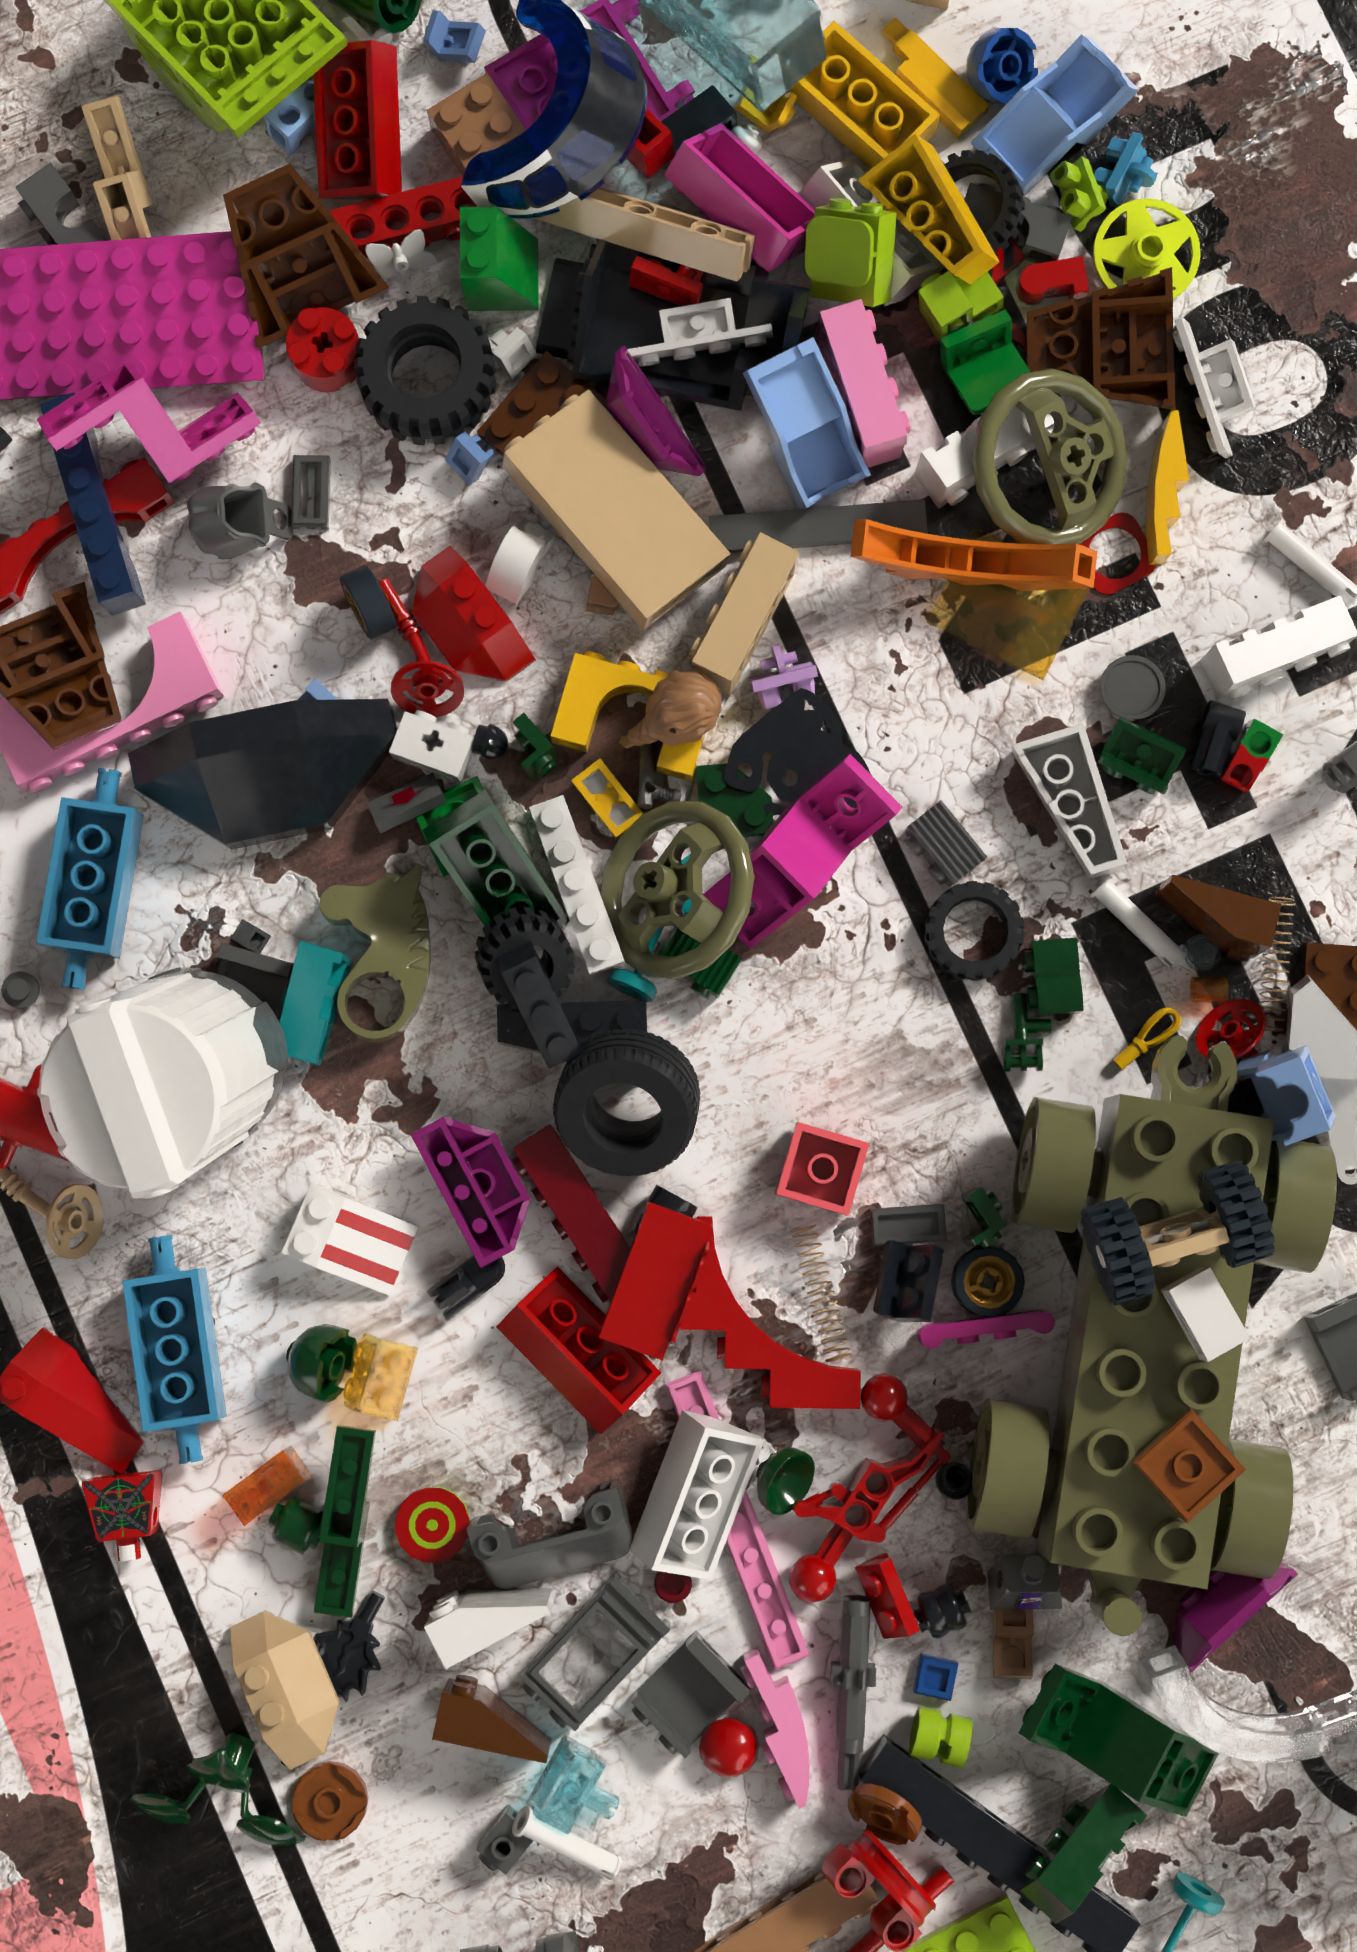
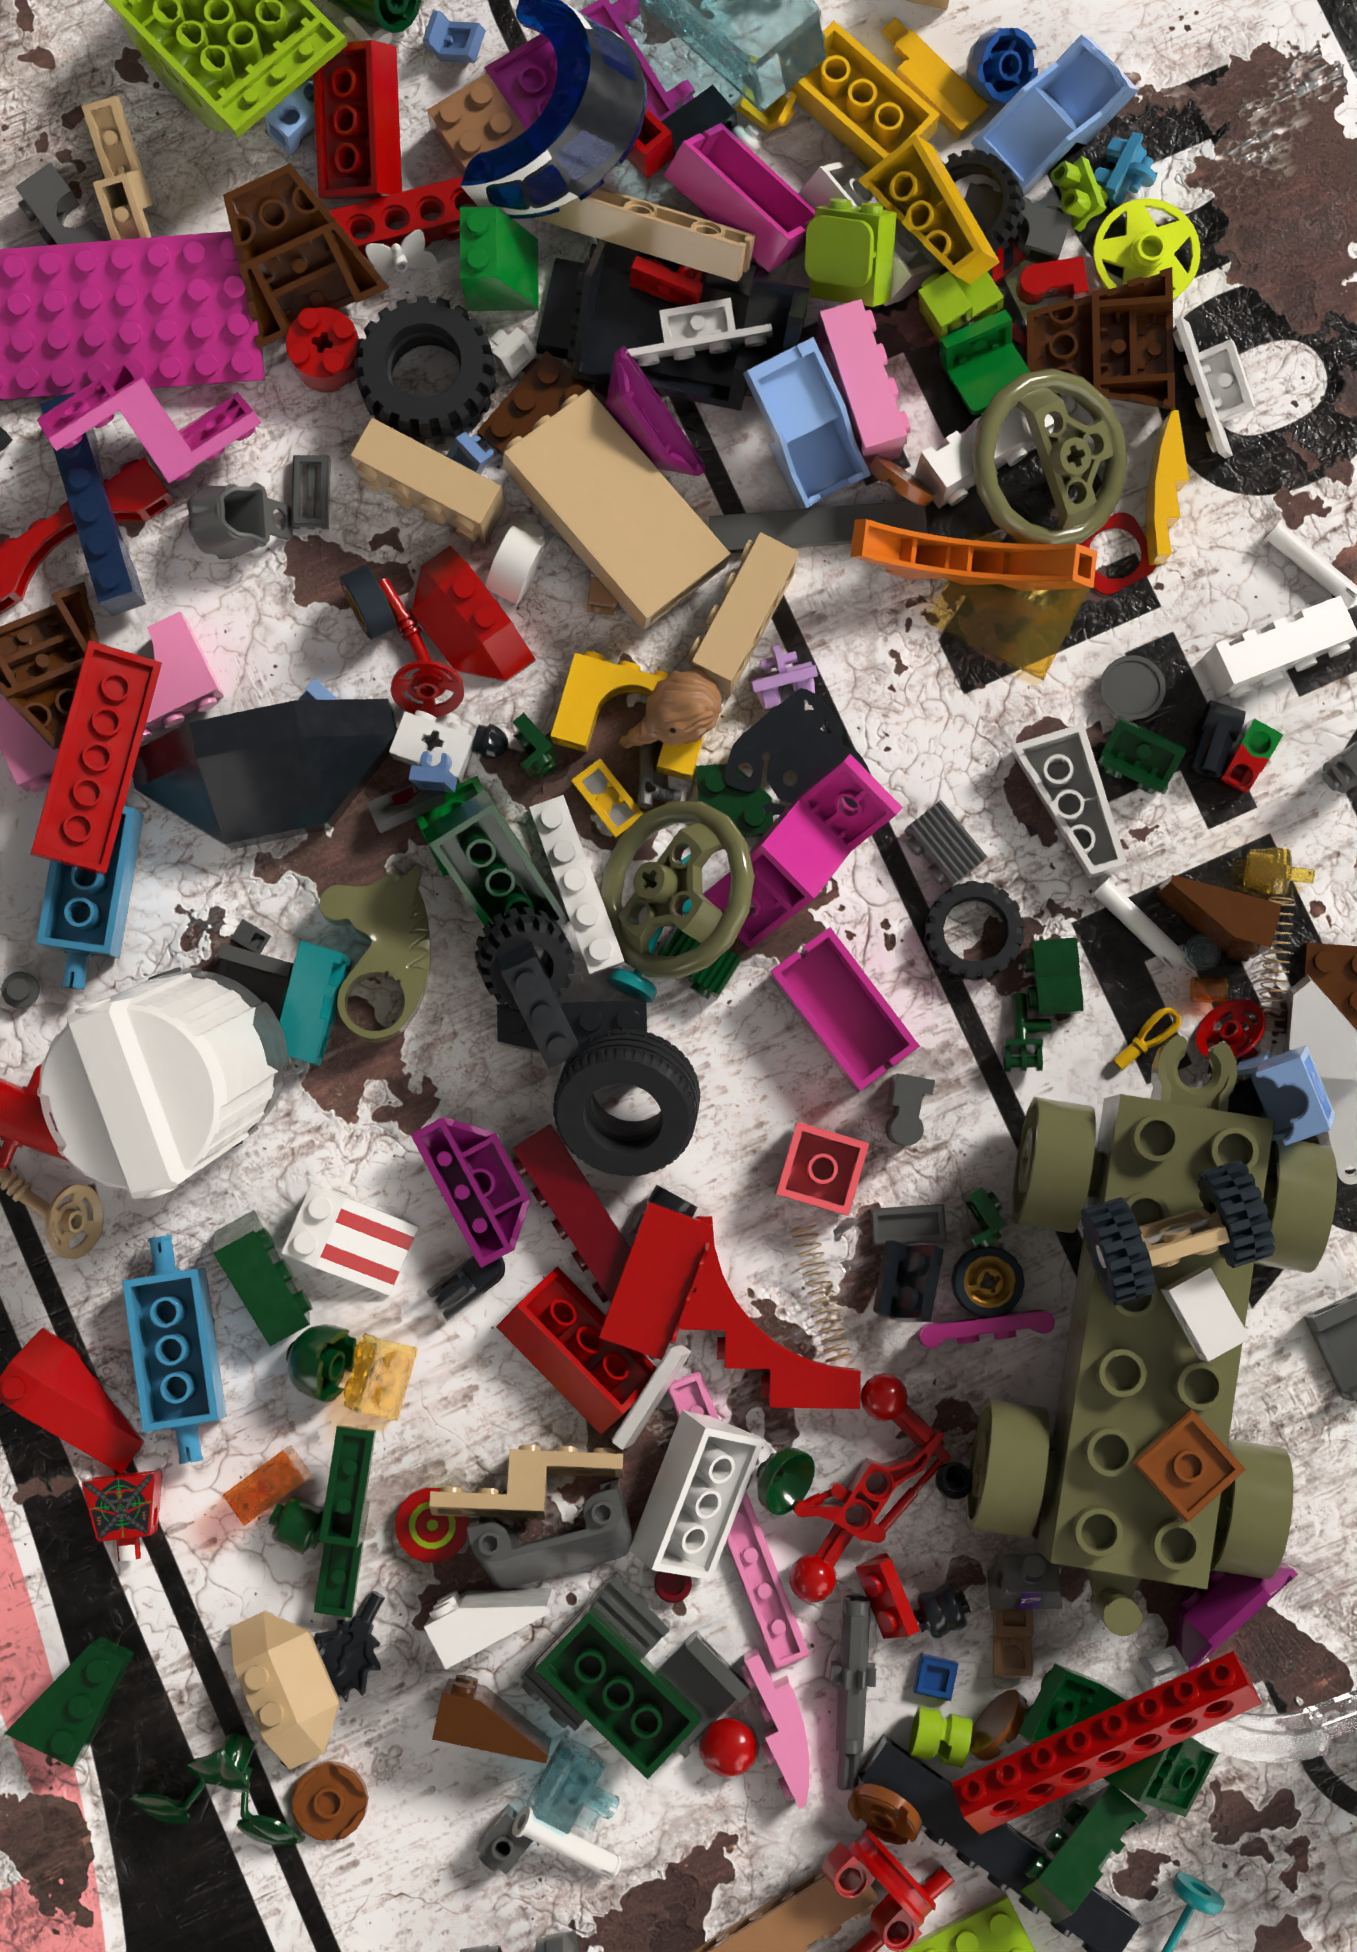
(73, 1706): none -> dark green wedge
(96, 758): none -> red plate
(261, 1278): none -> dark green wedge
(428, 482): none -> tan brick
(433, 777): none -> medium blue tile
(526, 1483): none -> tan bracket
(618, 1691): none -> dark green brick
(651, 1396): none -> white tile
(843, 1010): none -> dark pink piece
(901, 480): none -> dark orange tile
(906, 1097): none -> dark grey legs
(997, 1724): none -> dark orange tile
(1106, 1743): none -> red brick
(1271, 871): none -> clear yellow piece

